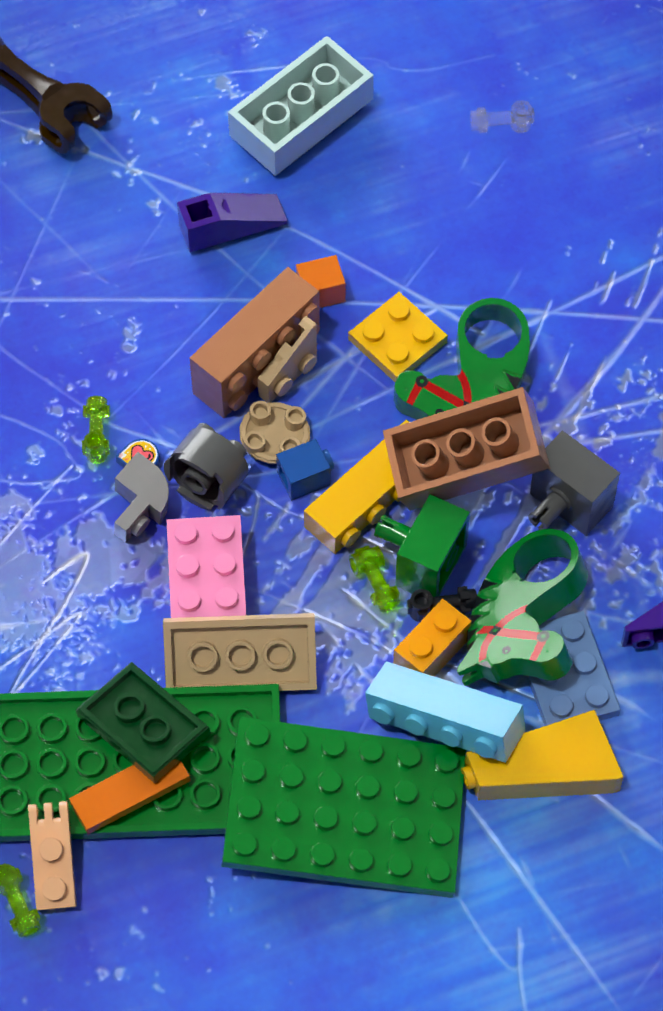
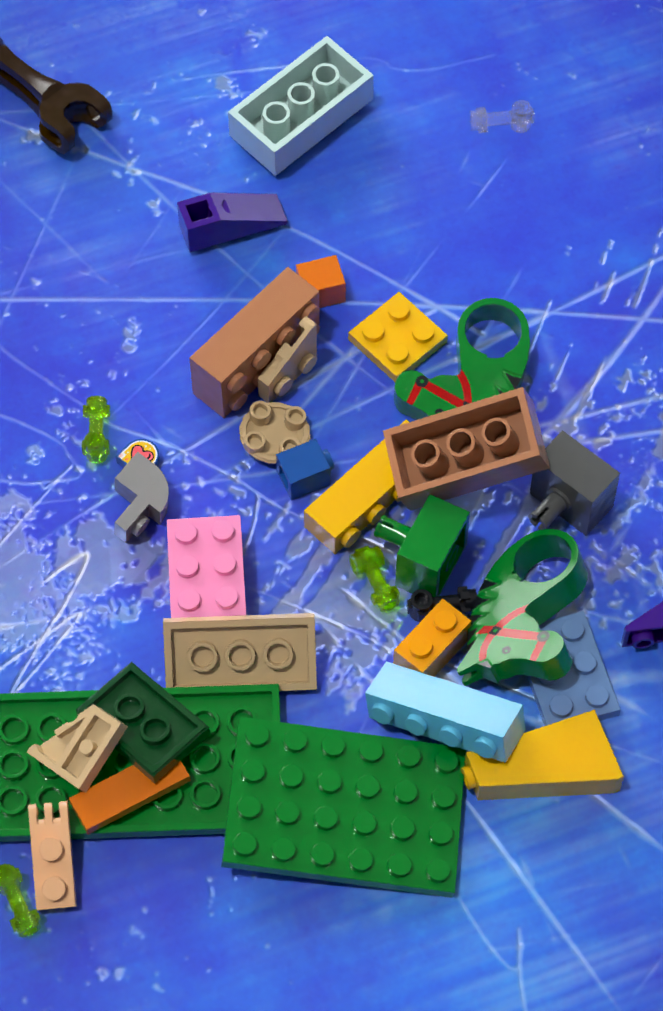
(81, 746): none -> tan wing
(207, 467): dark grey brick -> none

